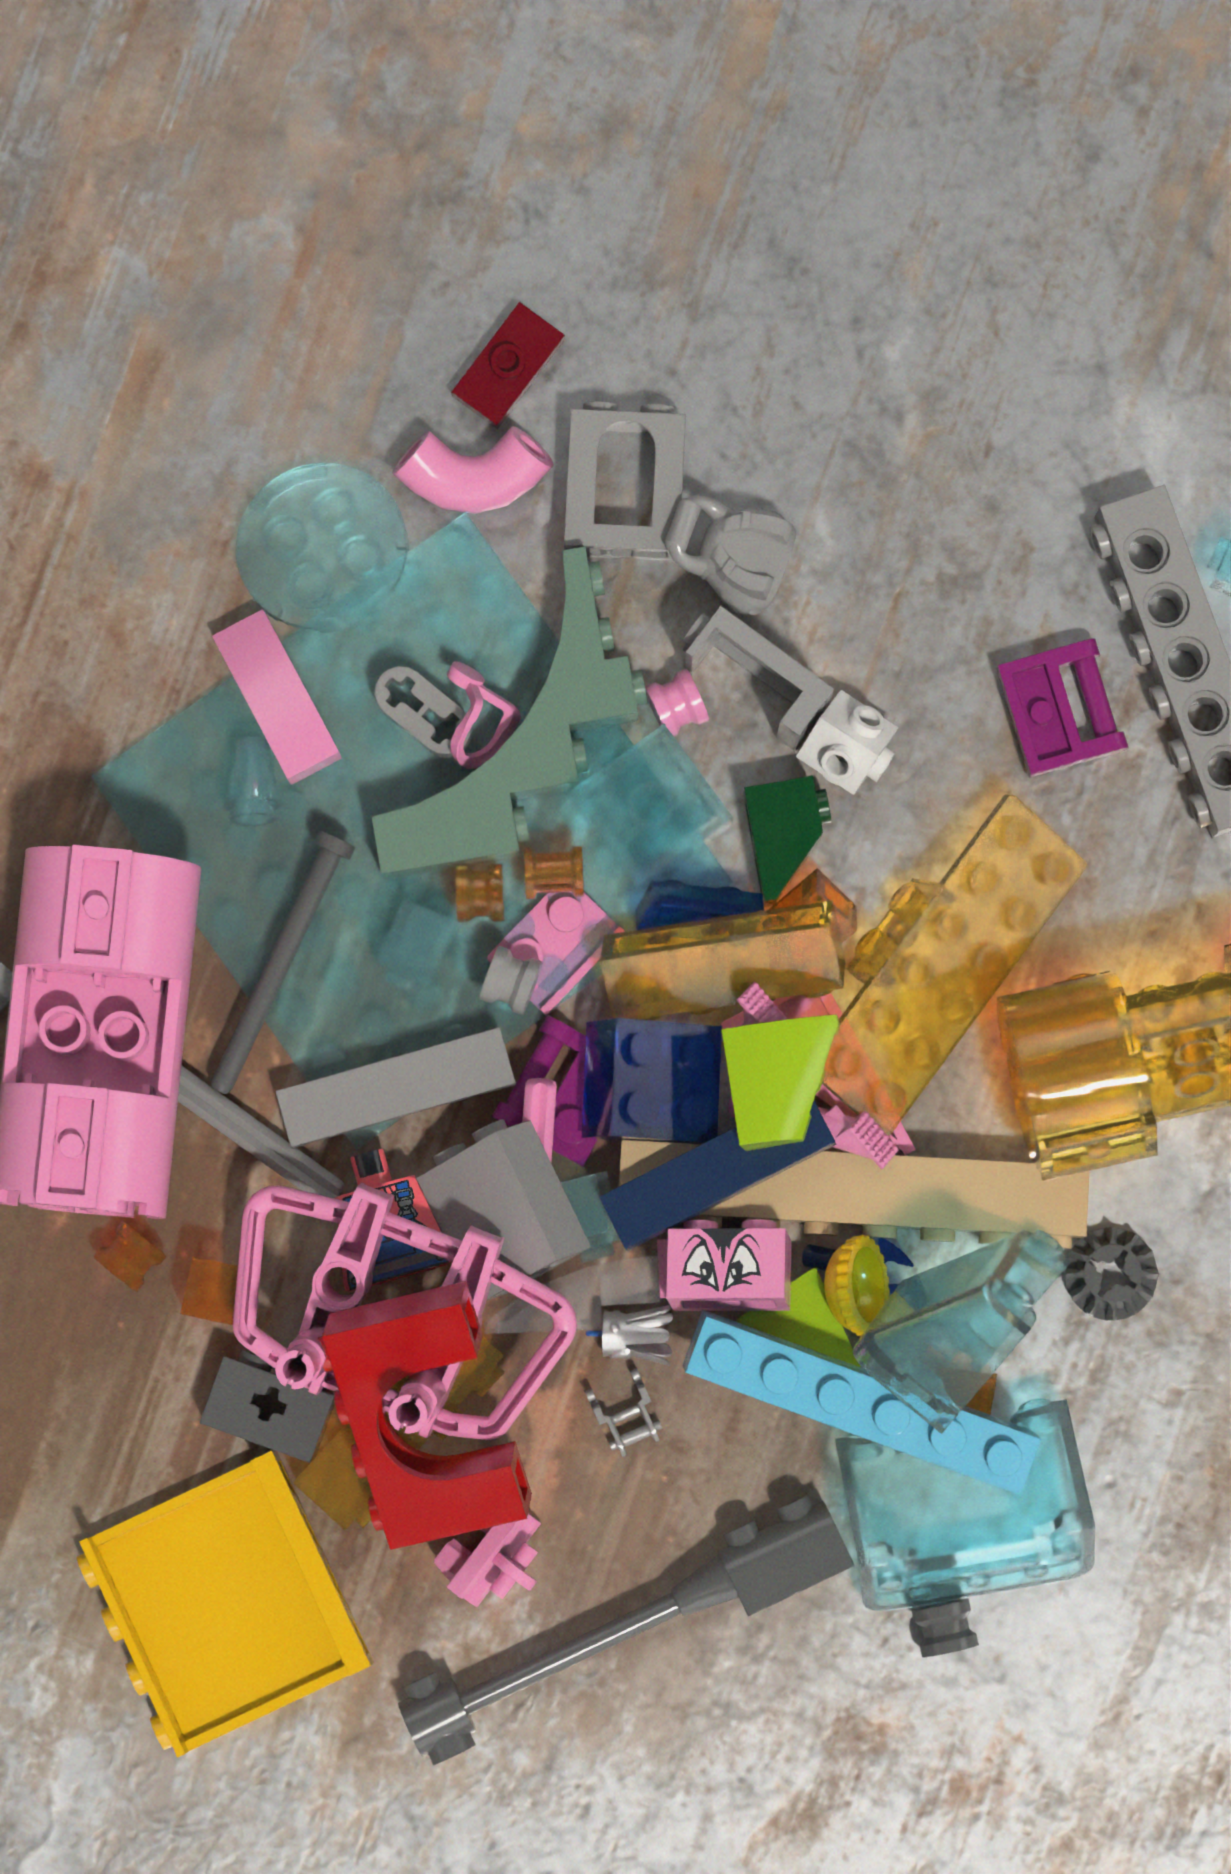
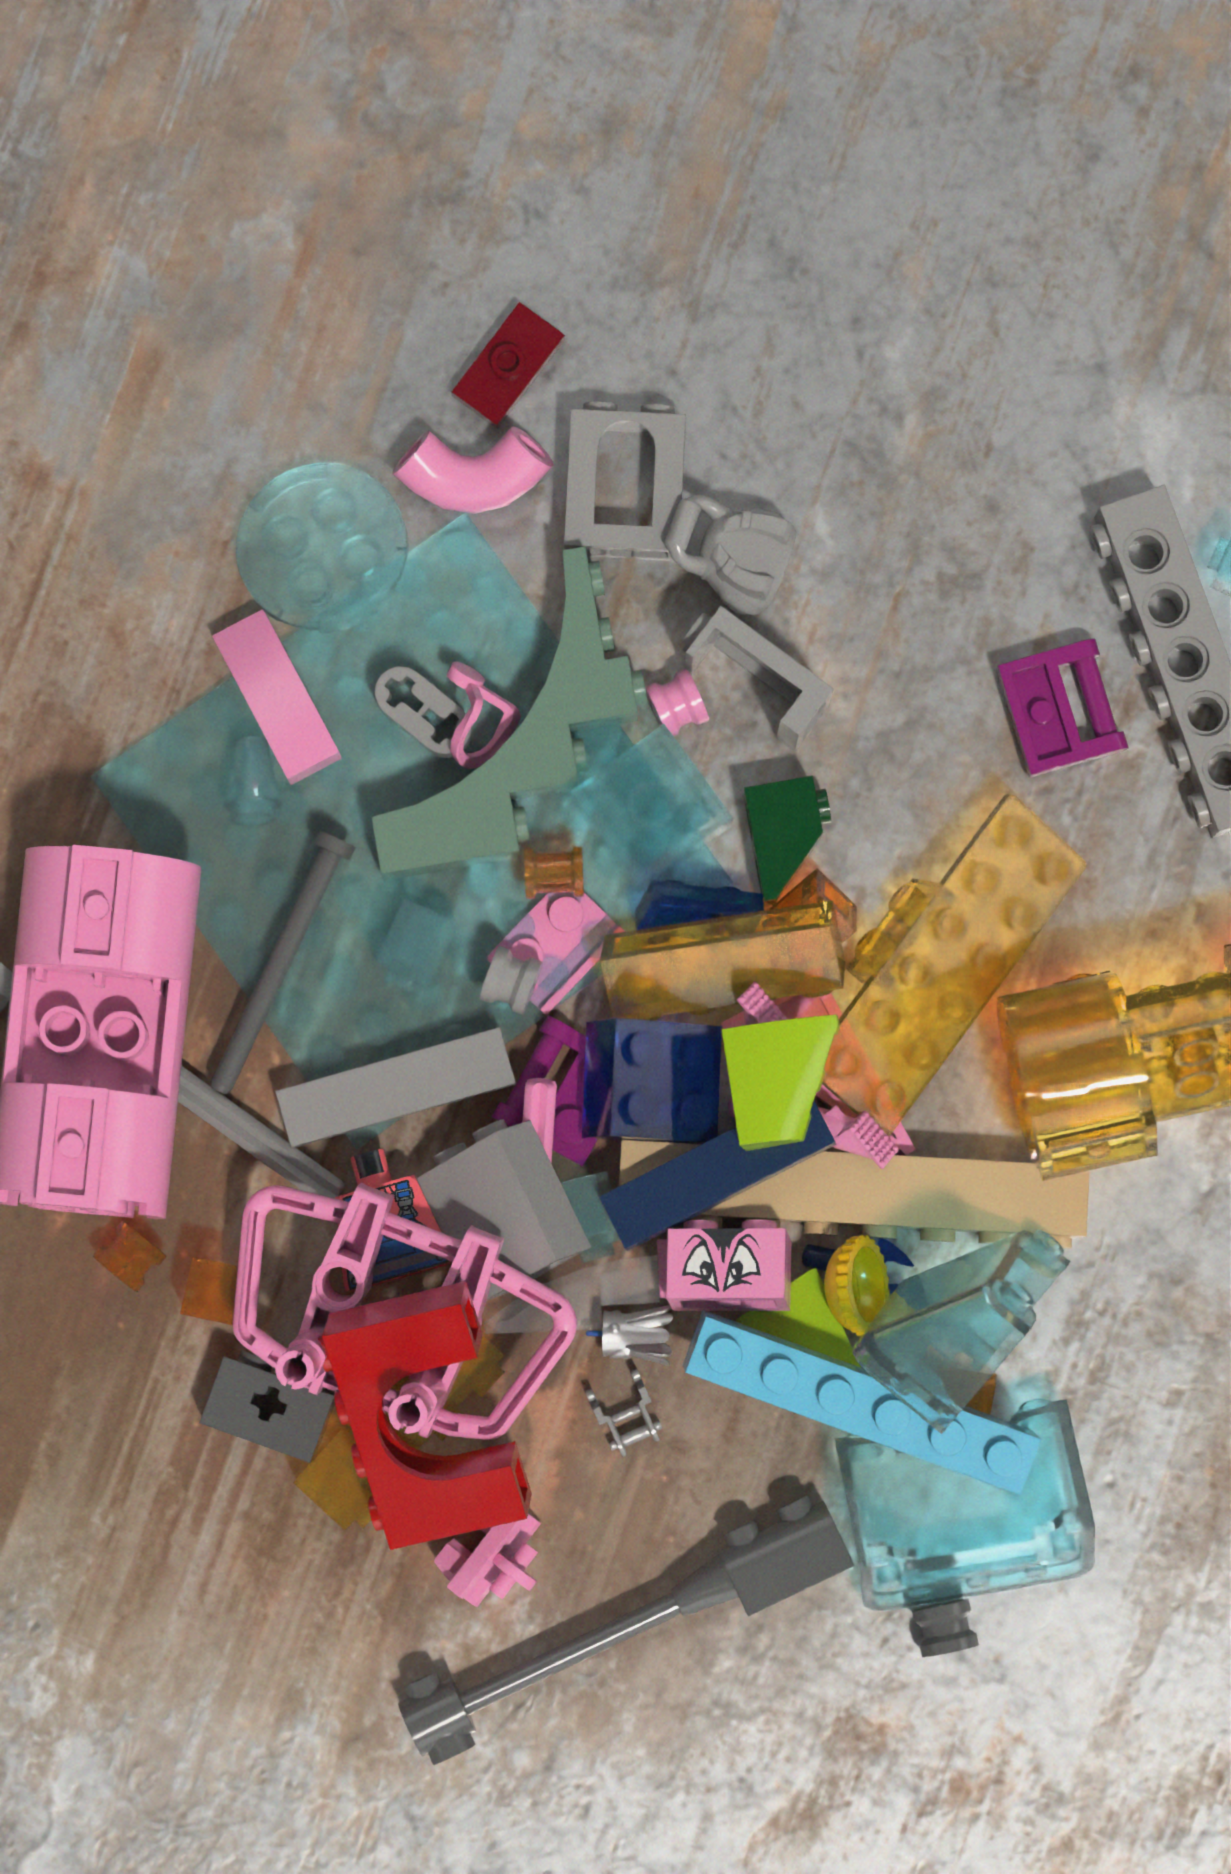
(224, 1604): yellow panel -> none
(479, 893): clear orange wheel -> none
(849, 743): white brick -> none
(1084, 1281): dark grey gear -> none

